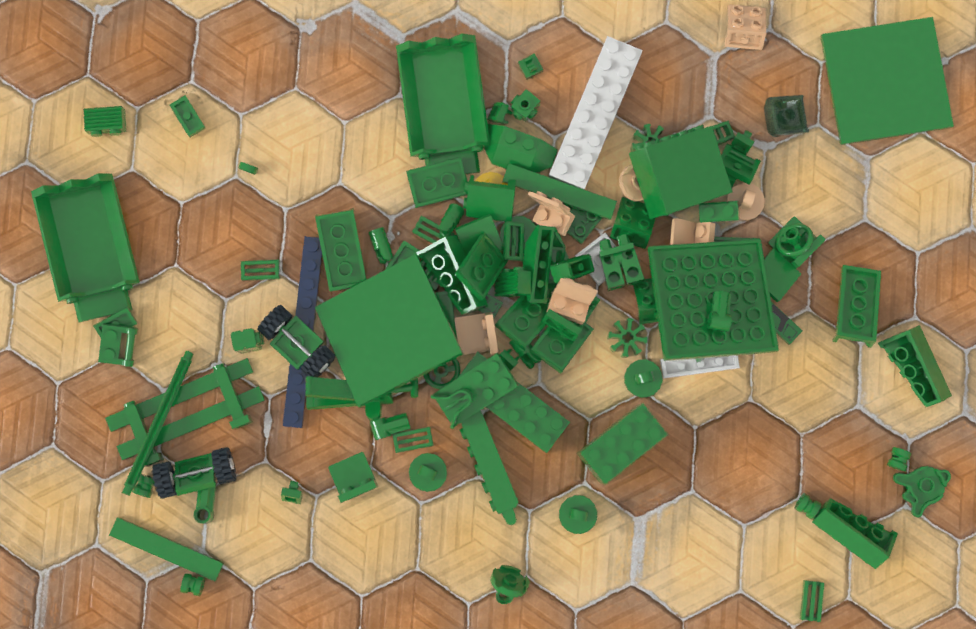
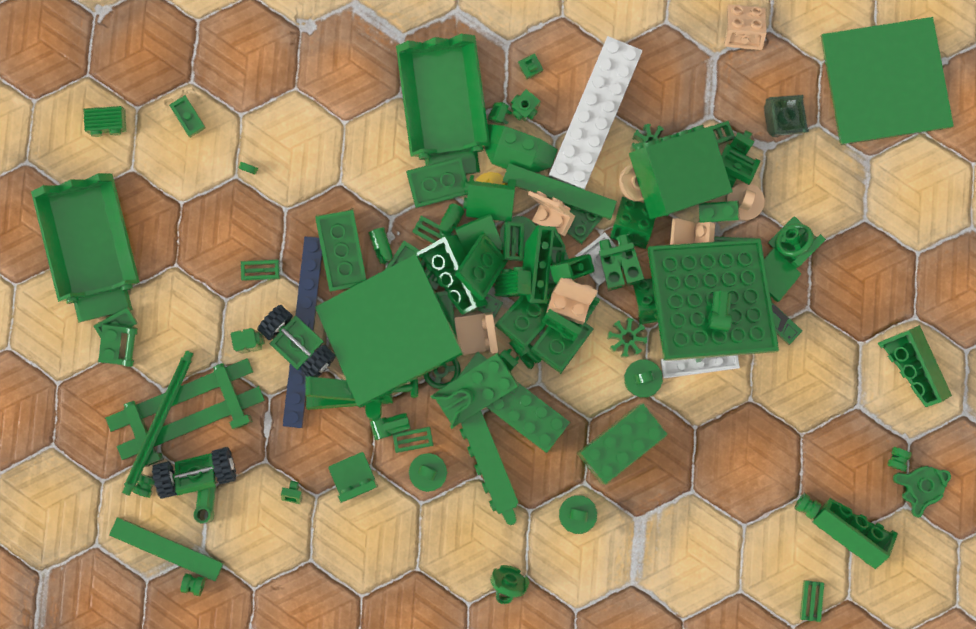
(858, 305): green plate -> none

